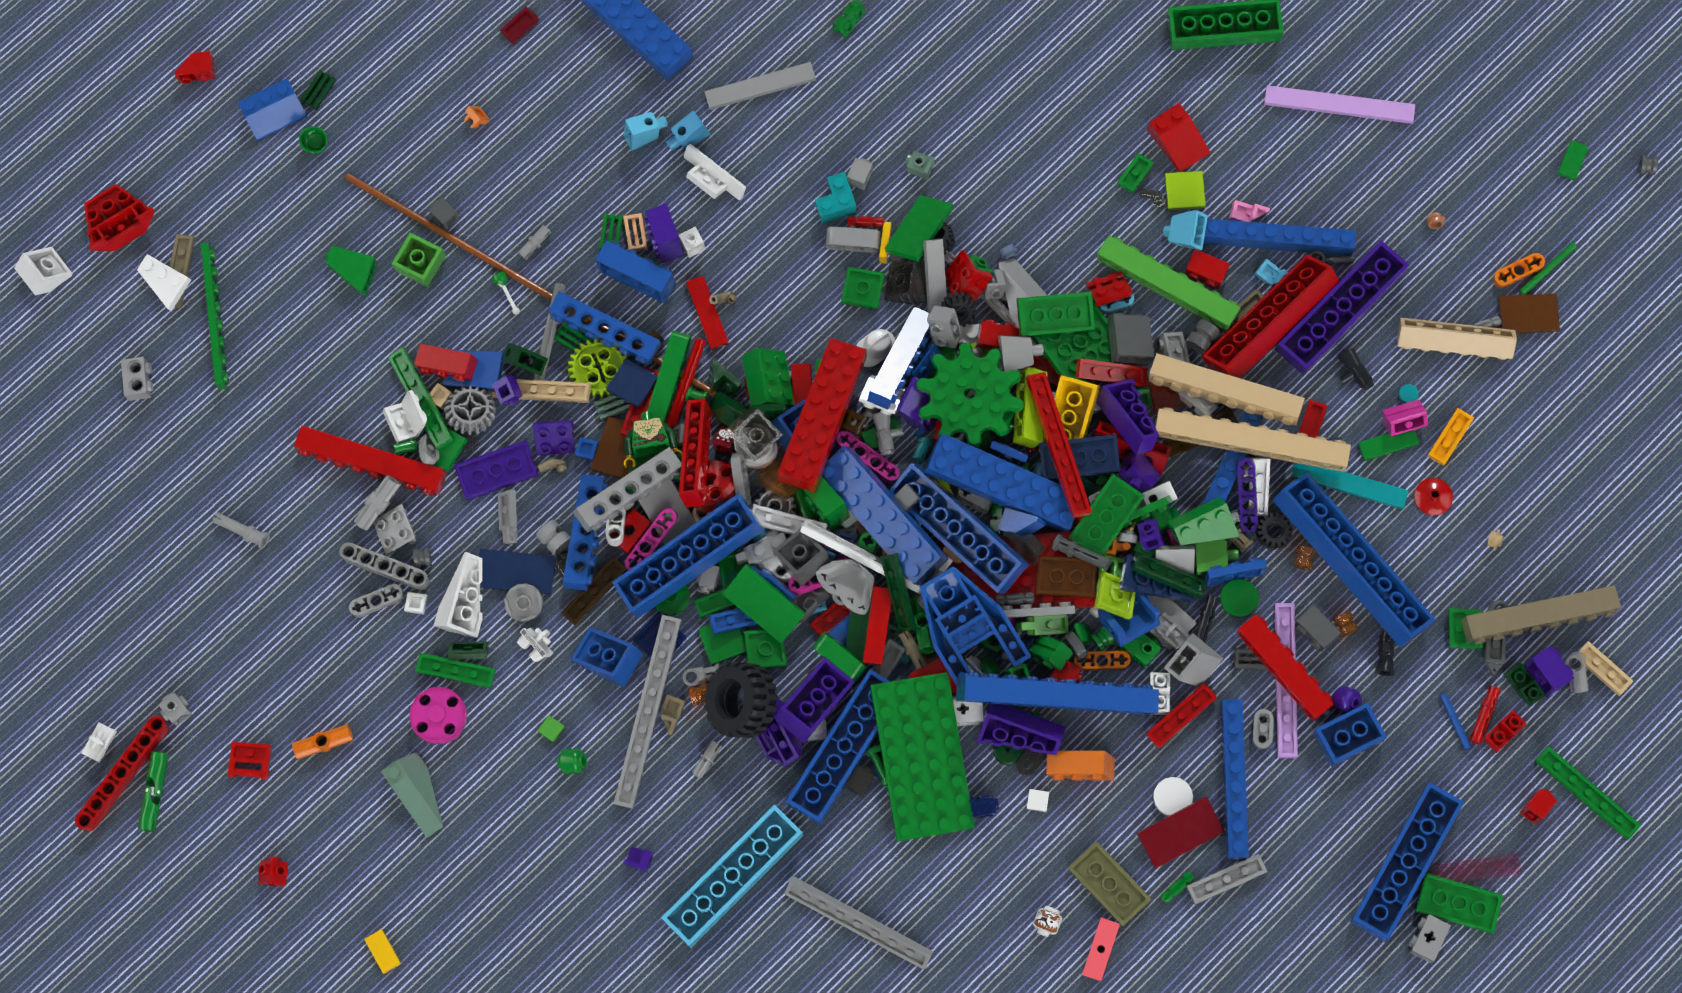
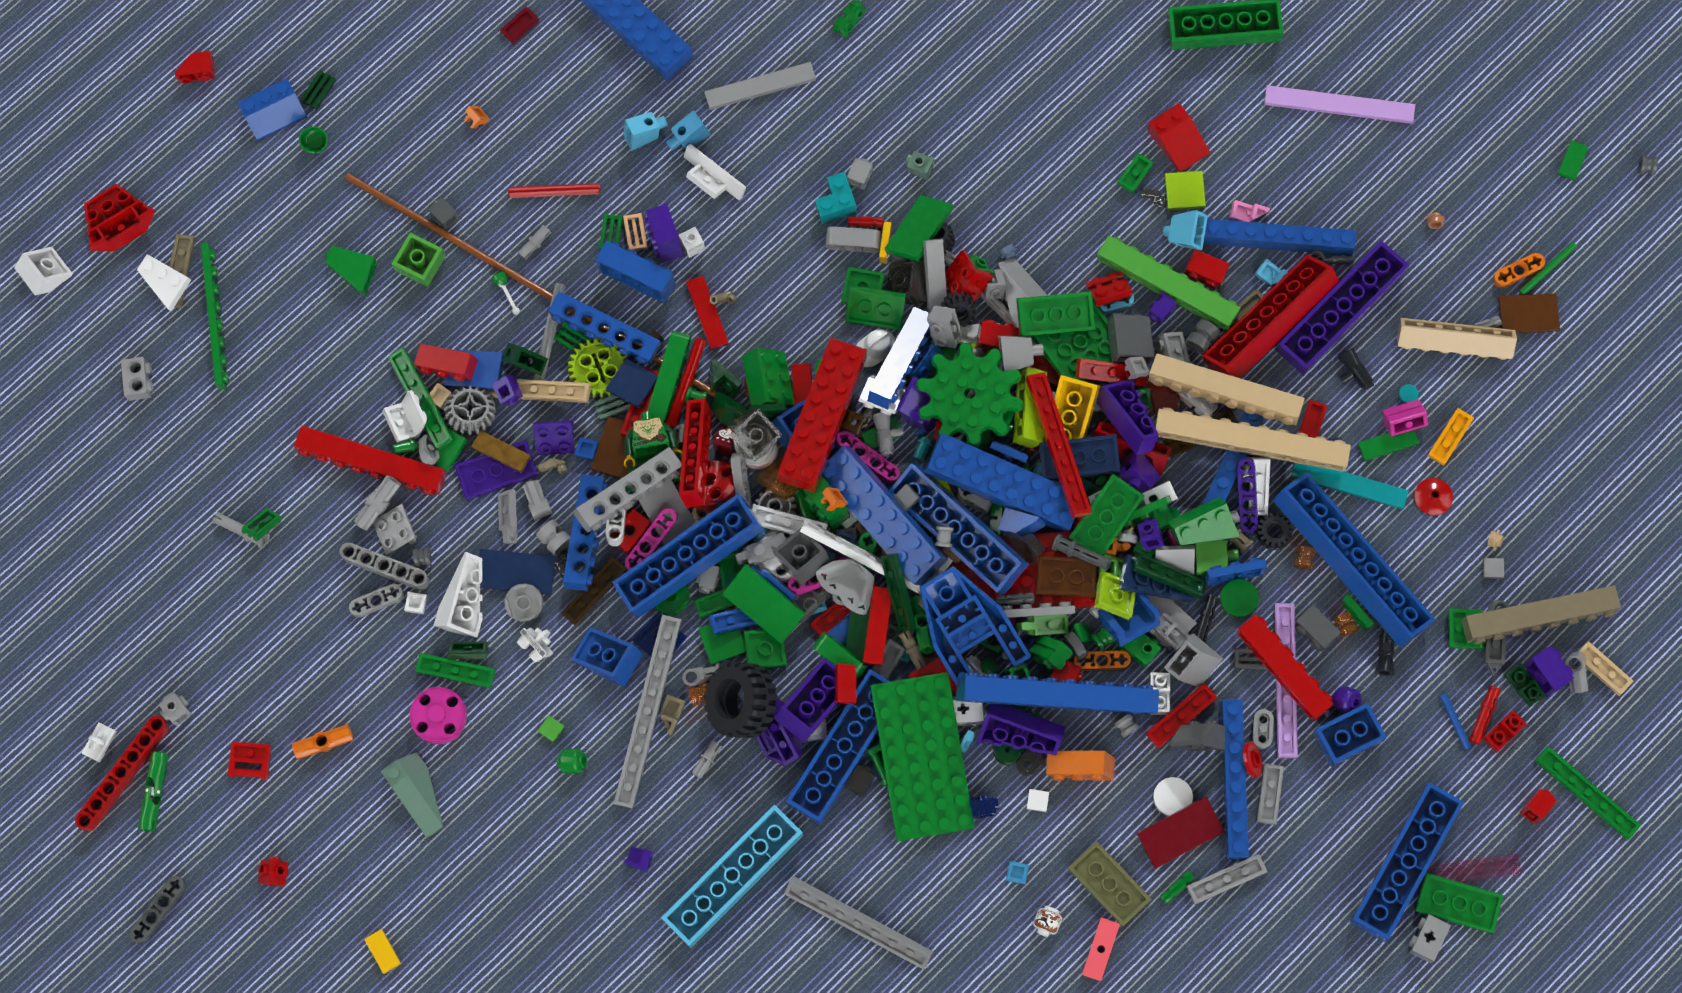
(154, 907): none -> dark grey beam
(264, 526): none -> green tile
(501, 451): none -> pearl gold tile
(537, 502): none -> light grey piece
(554, 190): none -> red axle
(834, 497): none -> orange tile
(845, 683): none -> red tile
(875, 307): none -> green tile
(944, 536): none -> light grey bush
(967, 740): none -> medium azure tile
(1017, 872): none -> dark azure tile
(1126, 725): none -> light grey wheel
(1136, 367): none -> light grey tile
(1161, 308): none -> dark purple brick
(1200, 736): none -> dark grey slope
(1252, 759): none -> red wheel
(1270, 794): none -> light grey tile
(1358, 614): none -> green tile
(1493, 568): none -> light grey tile

